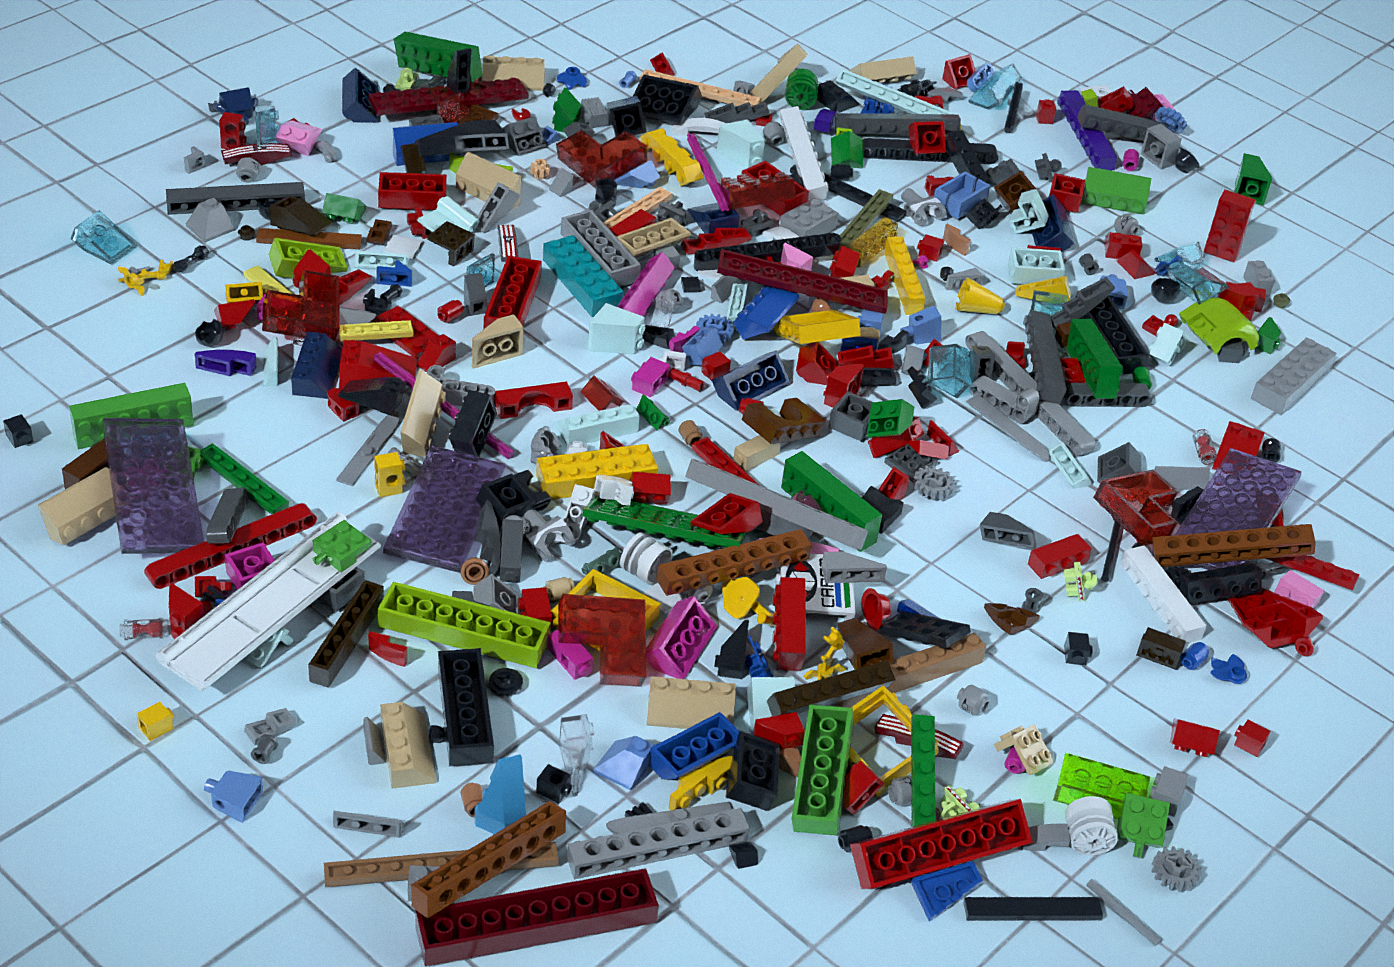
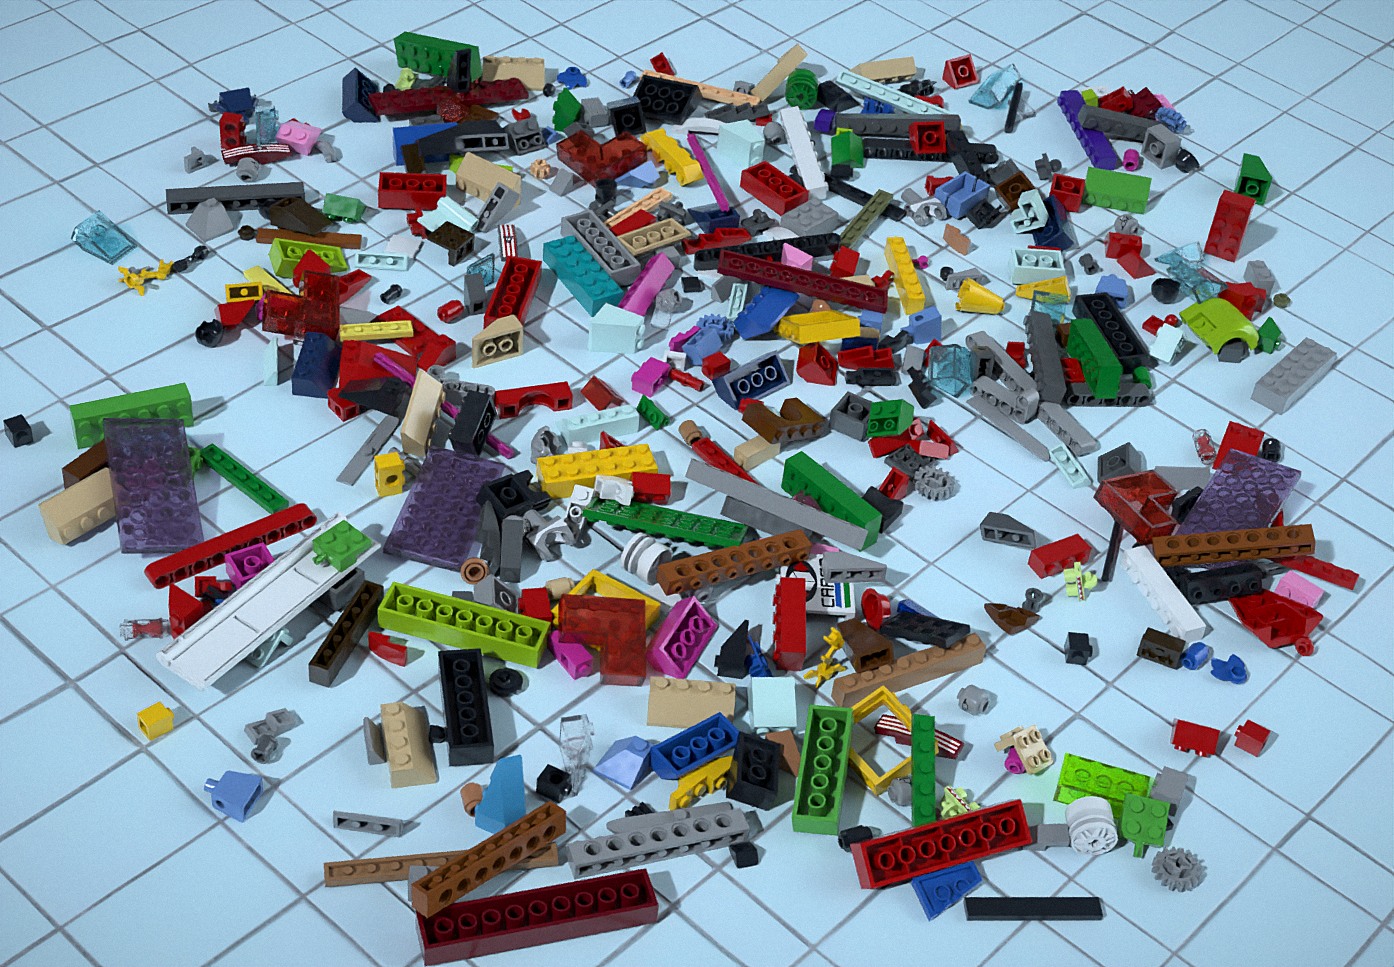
(226, 361): dark purple slope -> none
(227, 516): dark grey beam -> none
(375, 304): black bracket -> none
(379, 232): reddish brown slope -> none
(394, 275): blue slope -> none
(604, 563): sand green hinge -> none
(658, 335): black slope -> none
(730, 515): red slope -> none
(741, 596): yellow piece -> none
(749, 192): clear red piece -> none
(781, 729): red slope -> none
(831, 689): dark brown brick -> none
(840, 381): red slope -> none
(860, 787): red slope -> none
(873, 240): clear yellow brick -> none
(930, 247): red brick -> none
(946, 93): light grey slope -> none
(985, 72): medium blue beam -> none
(1046, 111): red brick -> none
(1084, 302): dark grey slope -> none
(1123, 912): light grey bar -> none
(1162, 266): blue plate -> none

